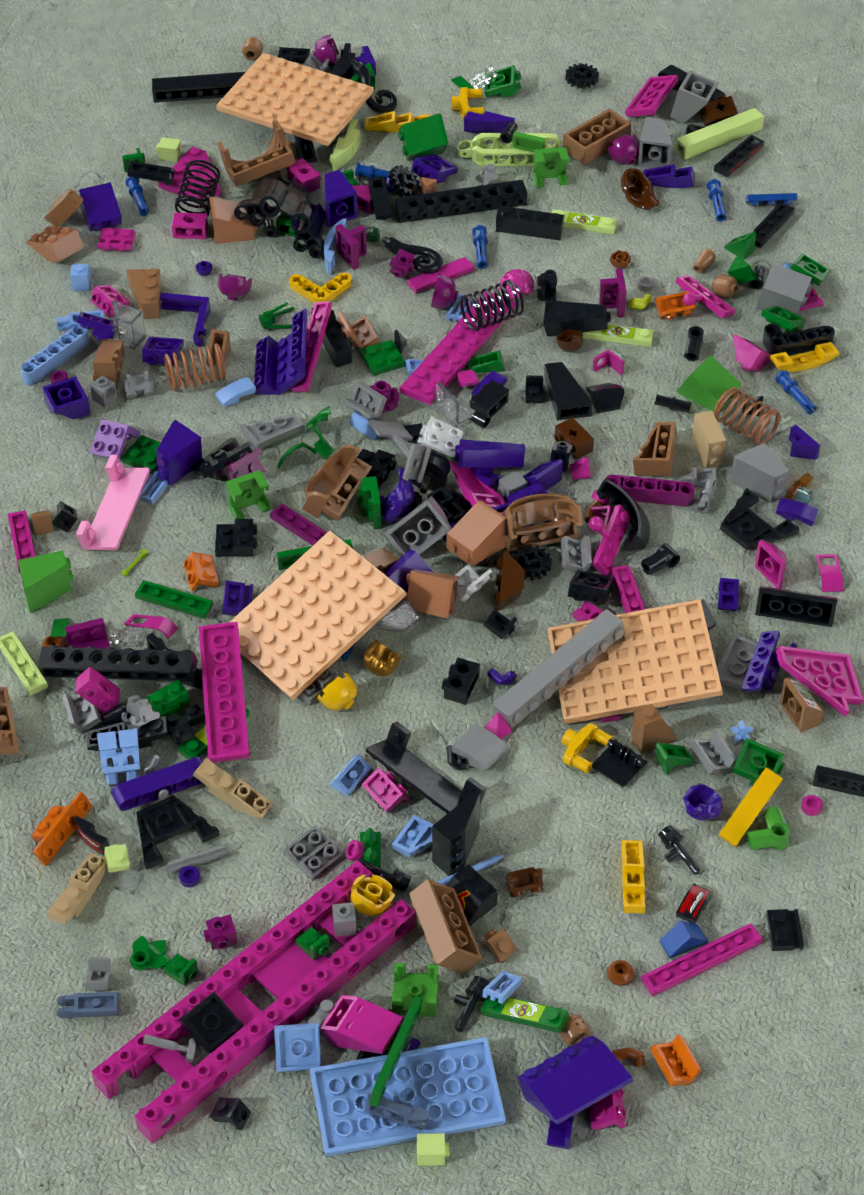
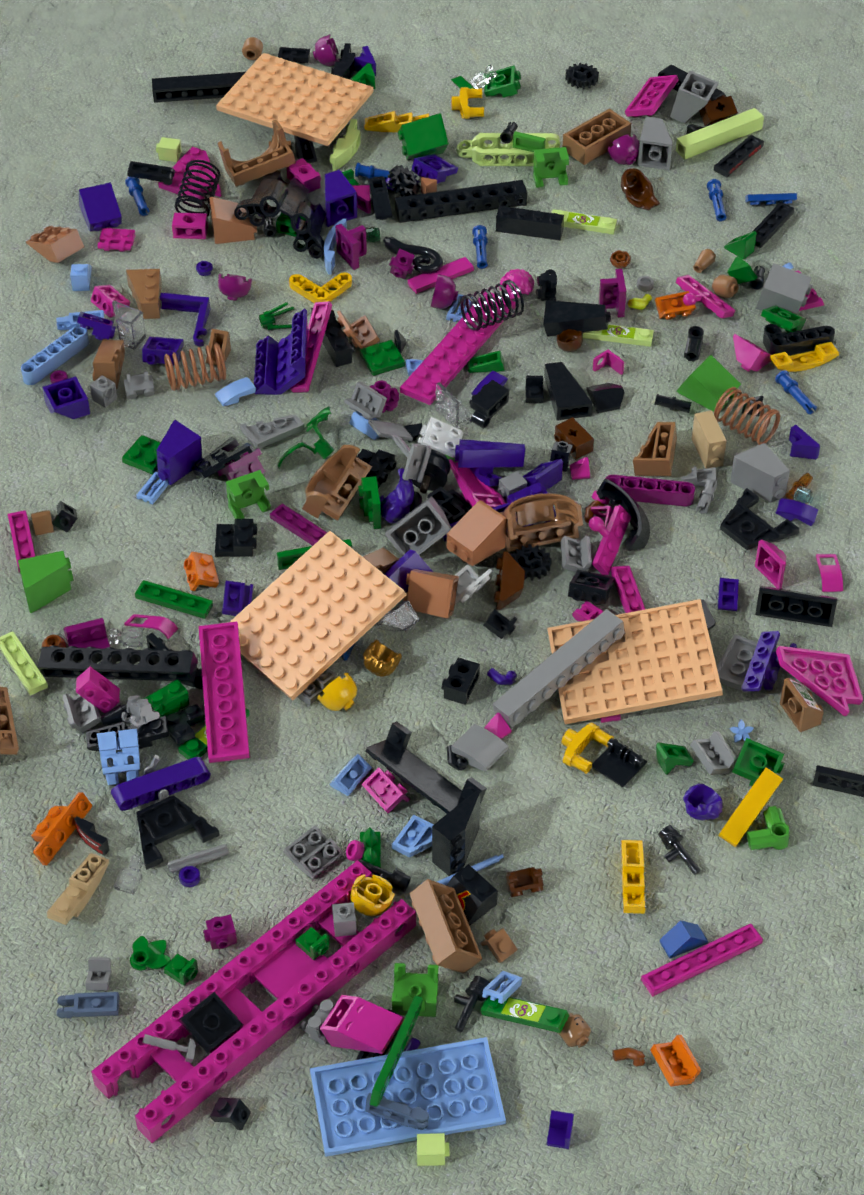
(58, 627): green sticker -> none
(63, 207): medium nougat slope -> none
(111, 438): medium lavender bracket -> none
(115, 508): bright pink bracket -> none
(117, 858): yellowish green bracket -> none
(137, 157): green bracket -> none
(143, 553): lime hinge -> none
(230, 791): tan slope -> none
(297, 1047): light blue tile -> none
(314, 62): light grey bracket -> none
(364, 75): black plant -> none
(466, 378): dark pink slope -> none
(486, 123): dark purple slope -> none
(489, 176): light grey piece -> none
(573, 1079): dark purple slope -> none
(608, 1111): dark pink bracket -> none
(620, 978): dark orange plate -> none
(650, 729): medium nougat slope -> none
(663, 557): black piece -> none
(671, 177): dark purple slope -> none
(693, 903): slope -> none
(784, 930): black plate -> none
(811, 268): green tile -> none
(811, 805): dark pink tile -> none

